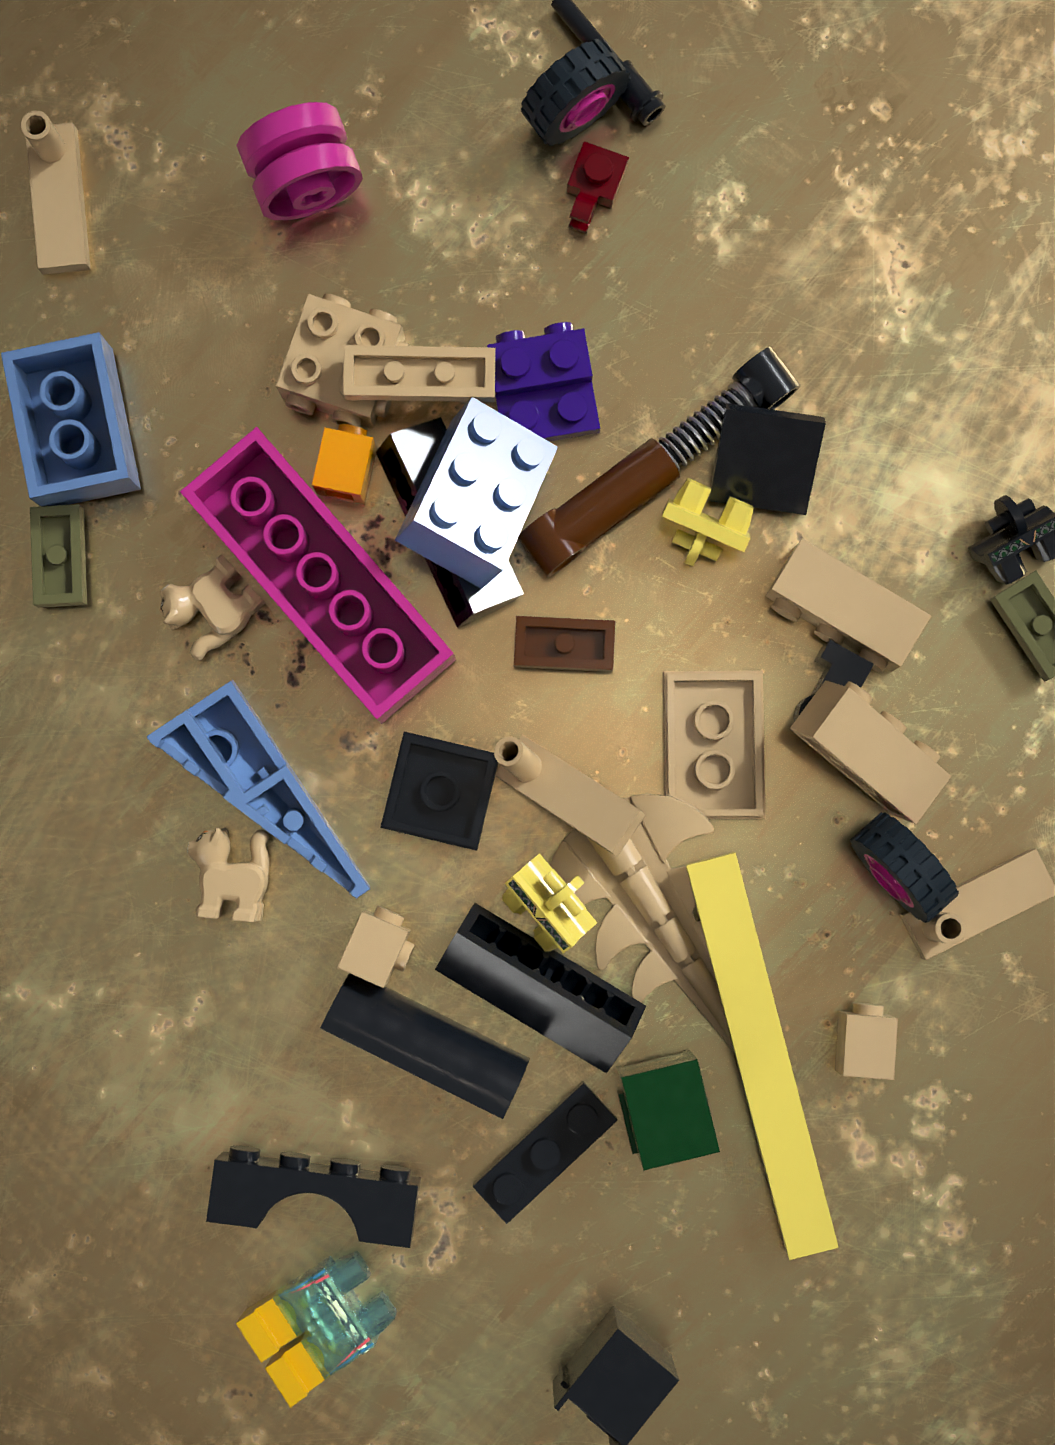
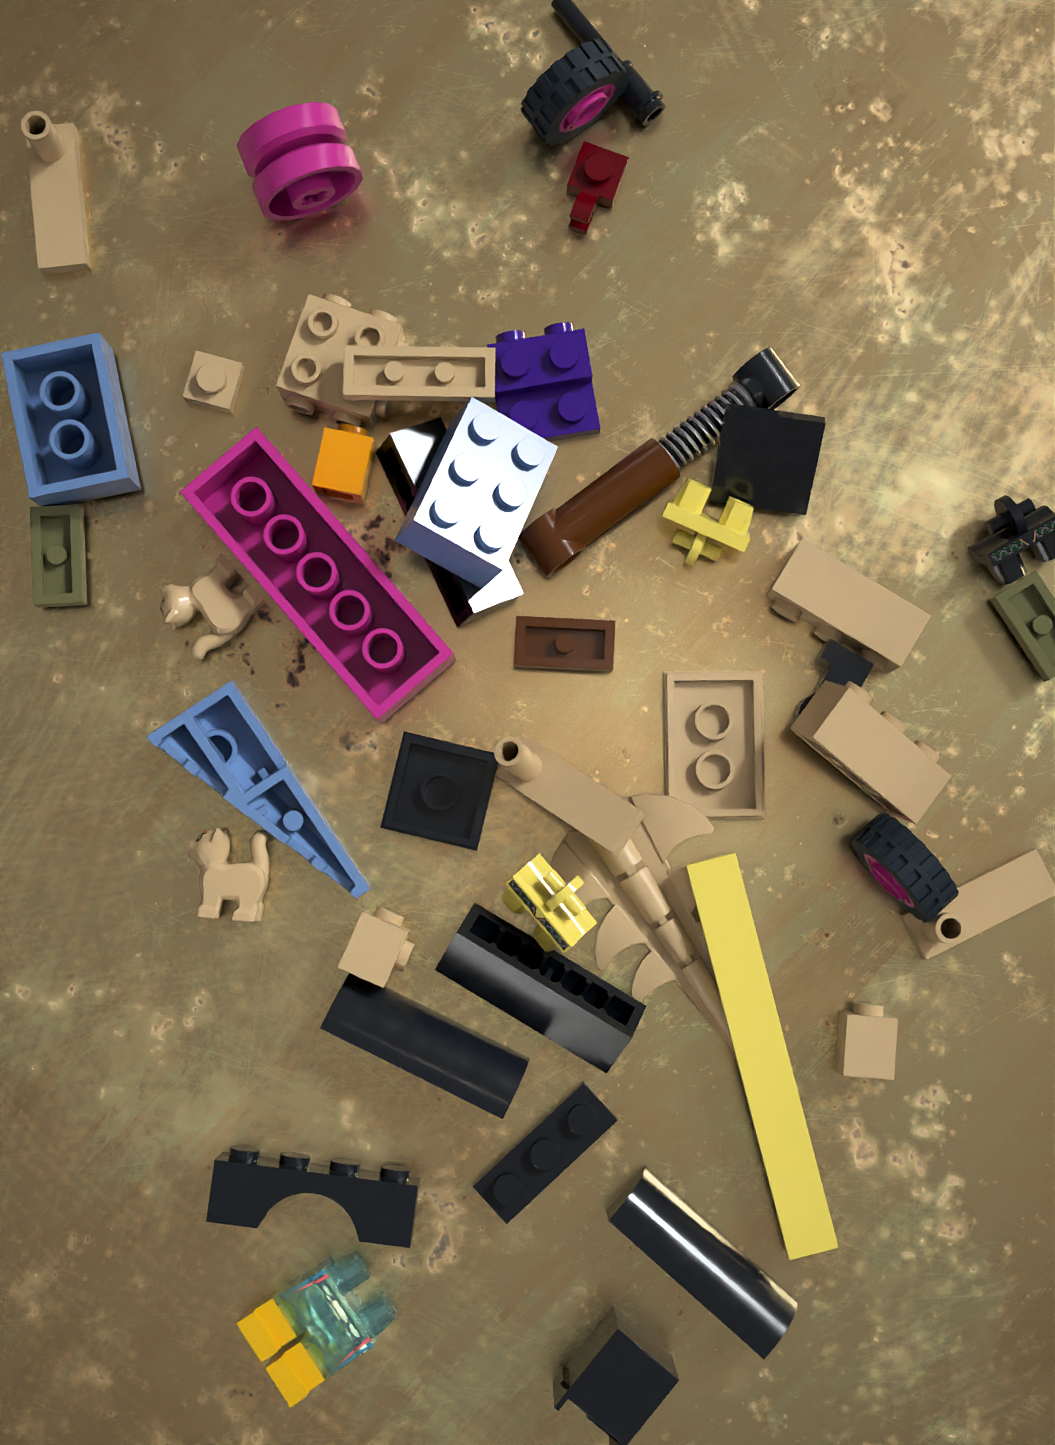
(214, 382): none -> tan plate
(666, 1110): dark green piece -> none
(703, 1261): none -> black brick

